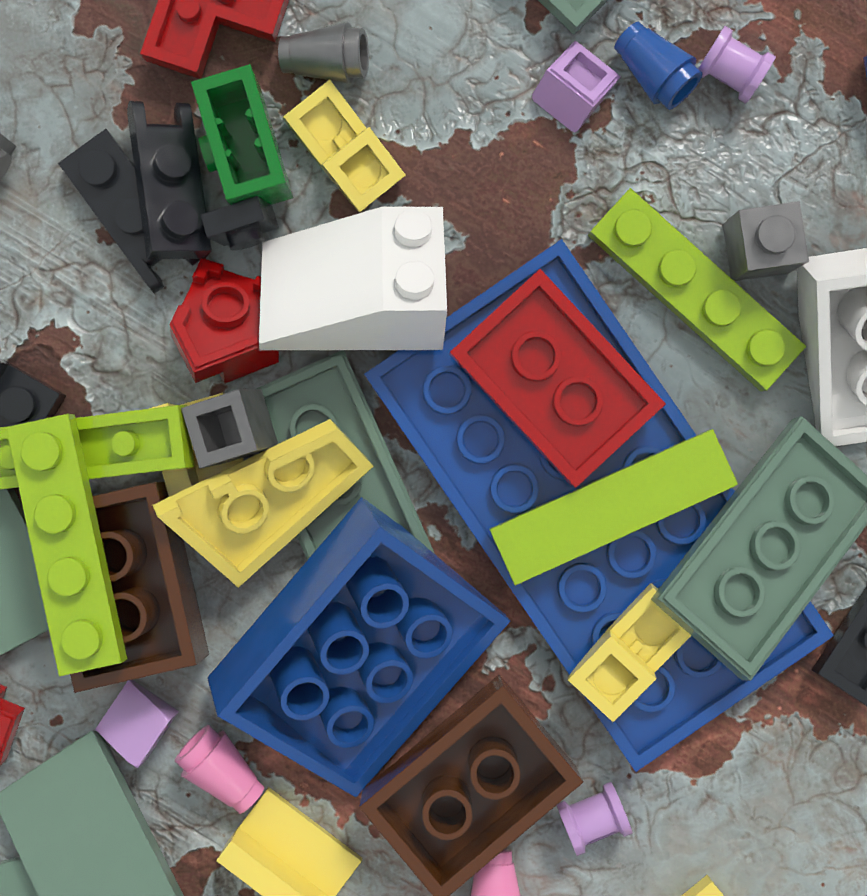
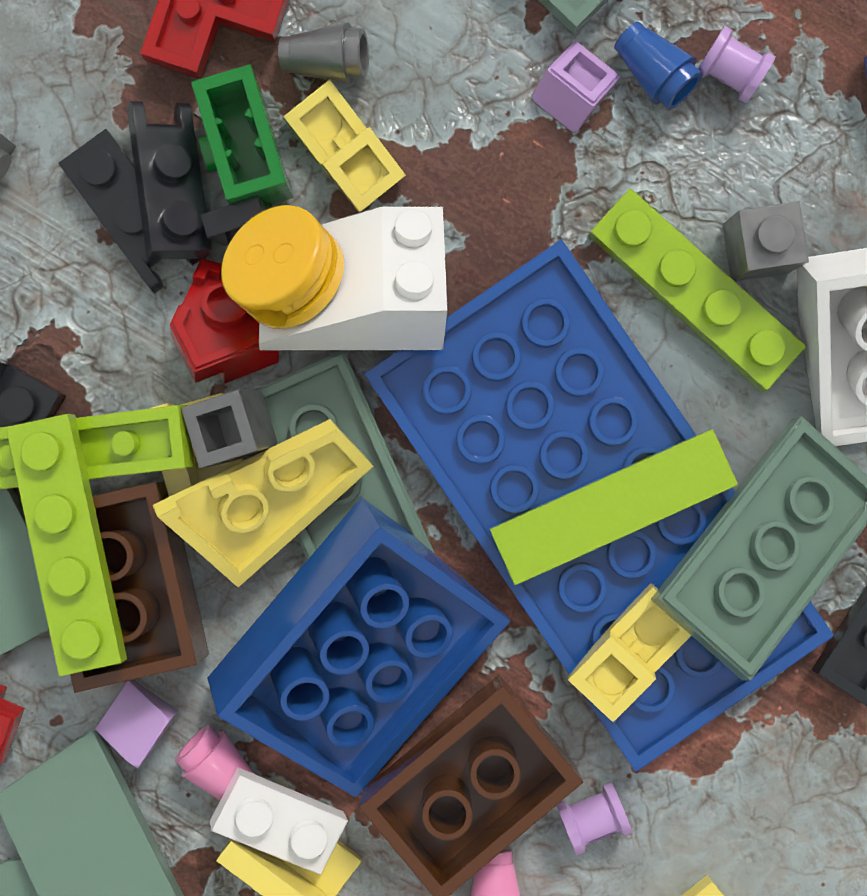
(278, 821): none -> white plate
(282, 267): none -> yellow head
(557, 378): red plate -> none

